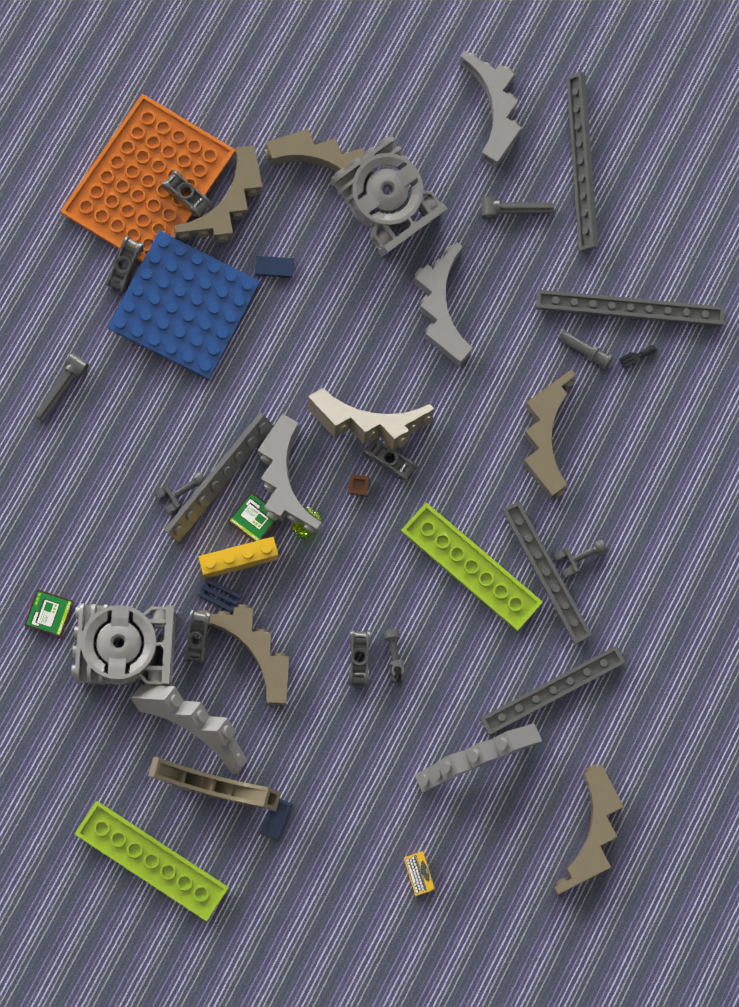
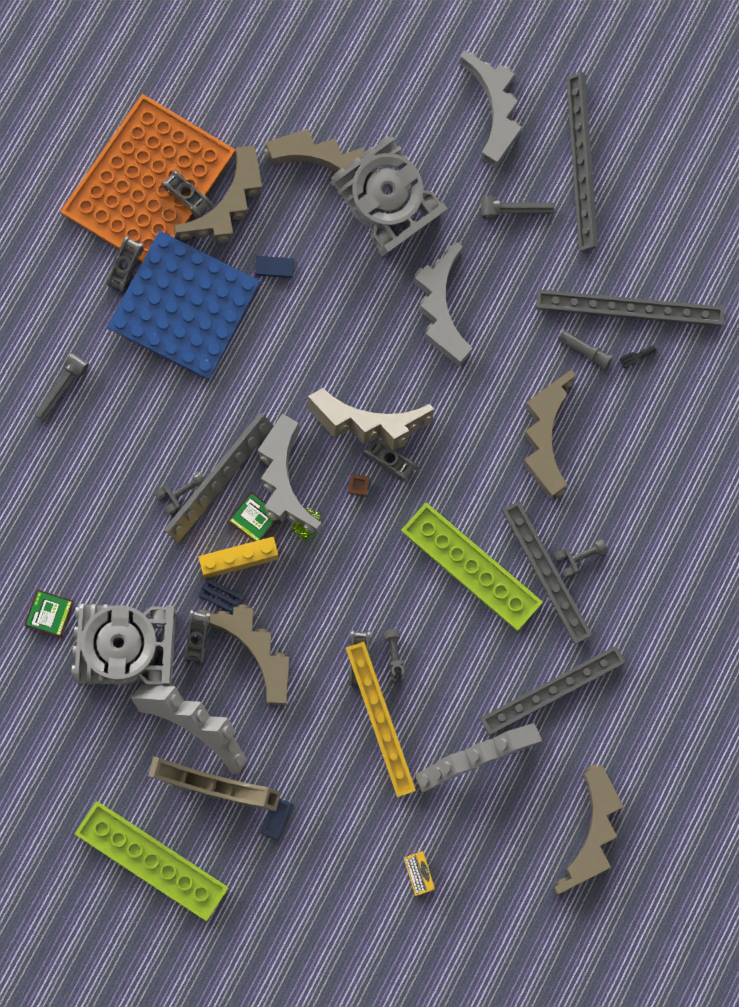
(380, 719): none -> yellow plate

